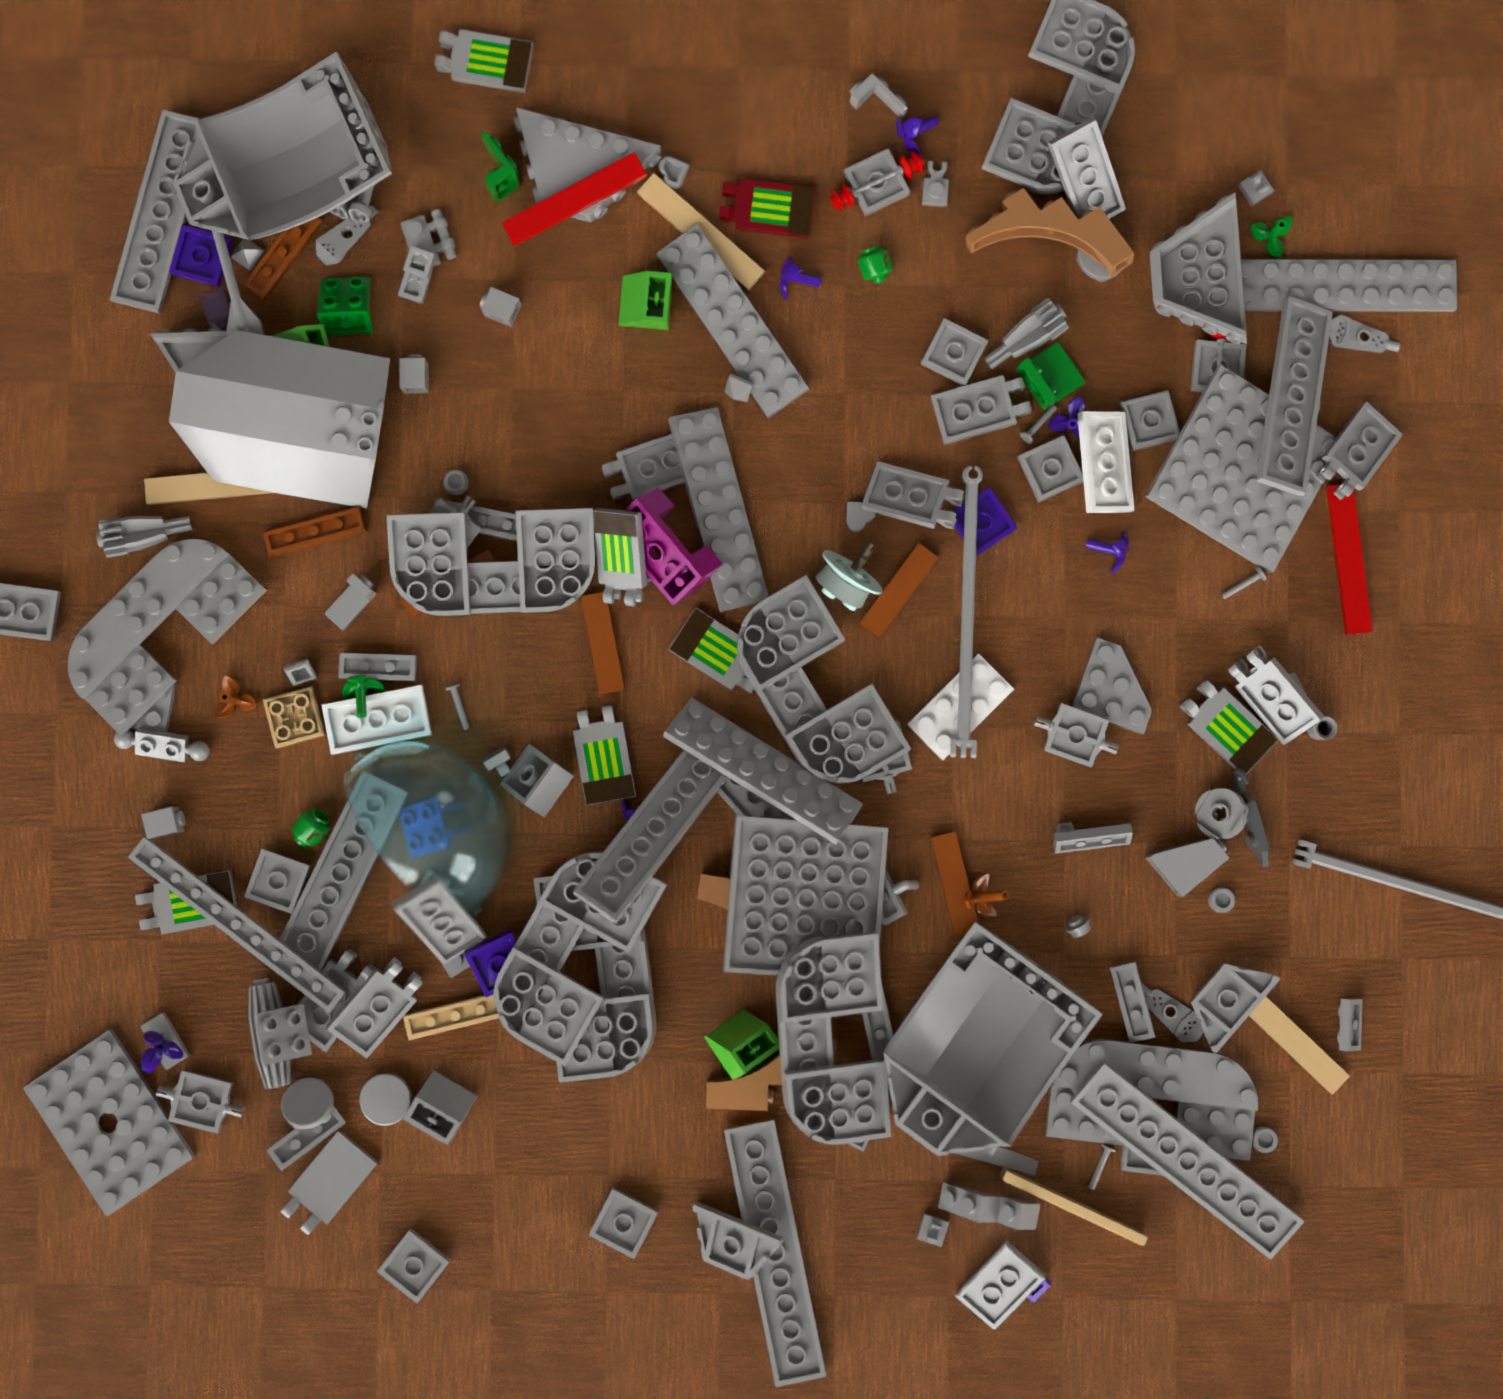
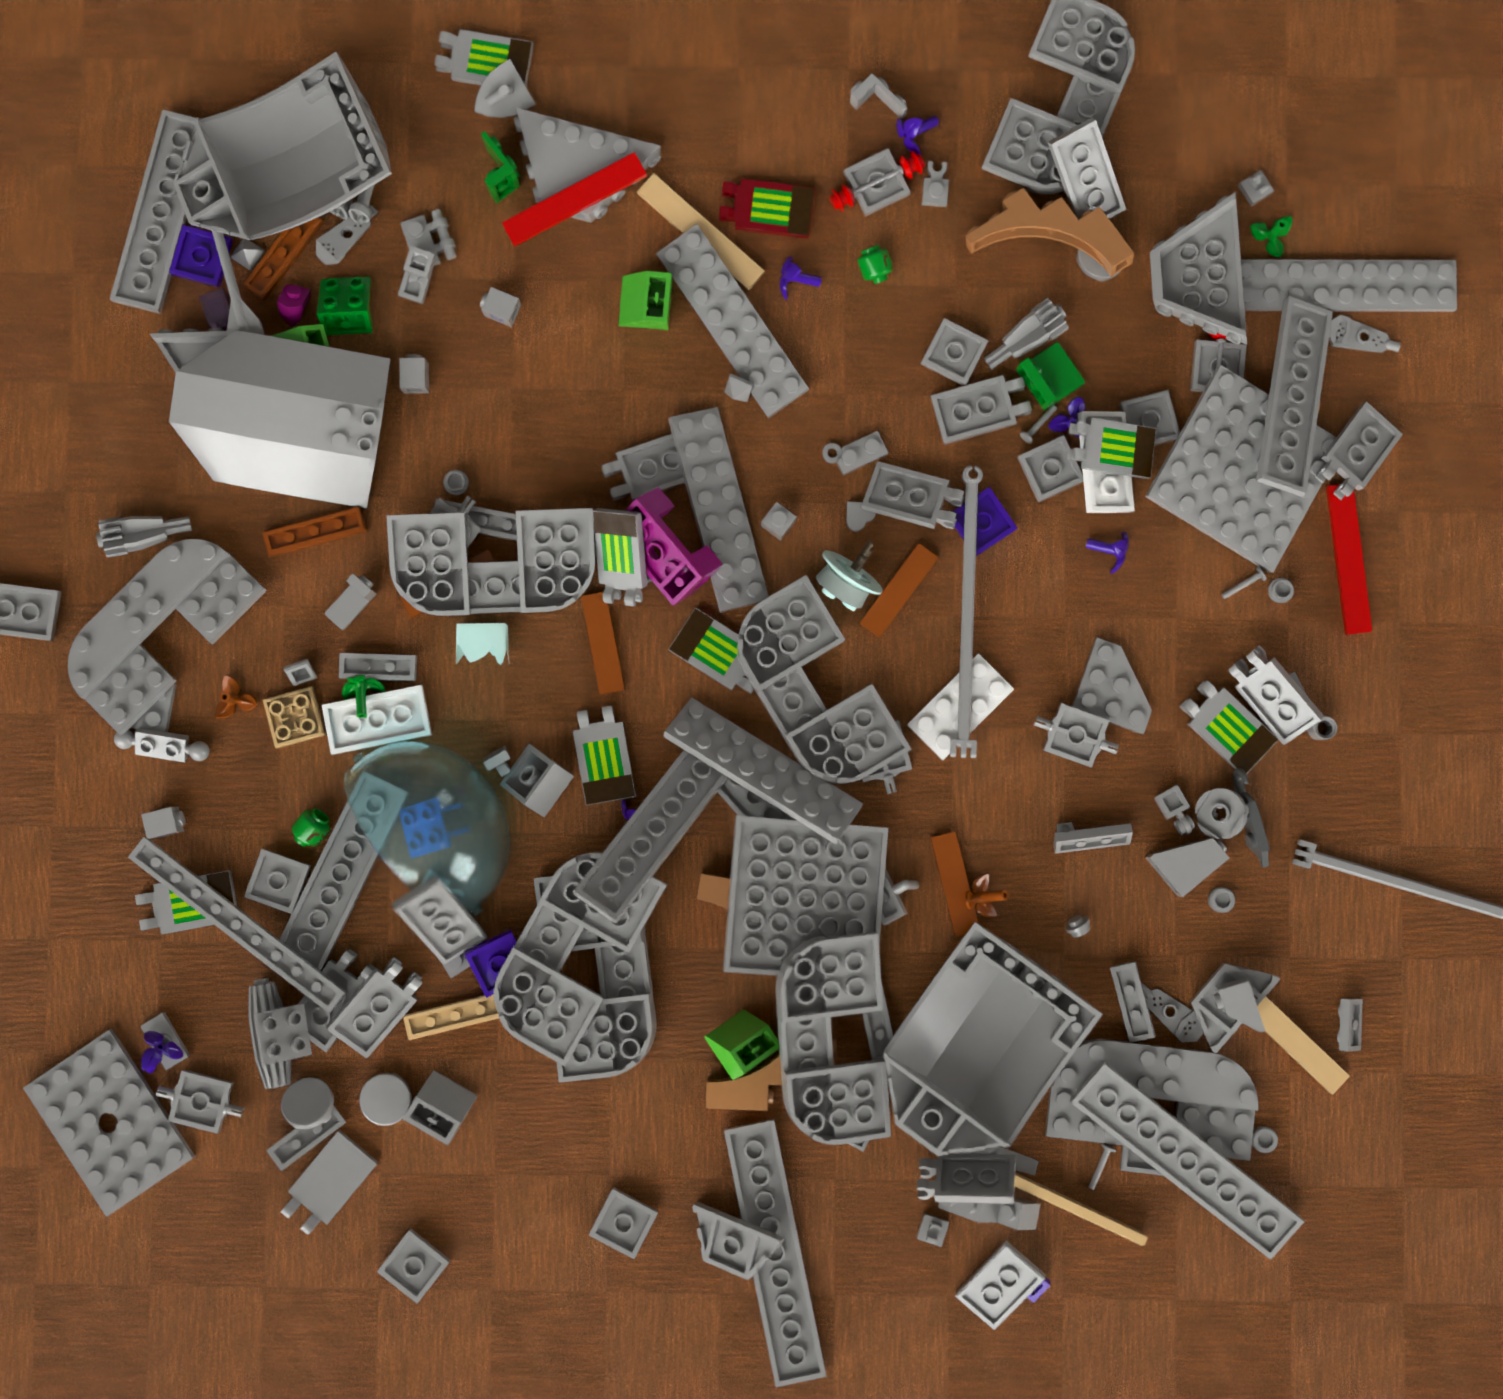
(191, 488): tan tile -> none
(292, 303): none -> magenta plate
(459, 706): light grey pin -> none
(478, 639): none -> light aqua piece
(503, 93): none -> light grey shield
(673, 171): light grey tile -> none
(778, 521): none -> light grey brick
(856, 453): none -> light grey hinge
(968, 1178): none -> light grey tile
(1114, 447): none -> tile
(1172, 804): none -> light grey plate
(1239, 1003): none -> light grey slope
(1280, 590): none -> light grey plate

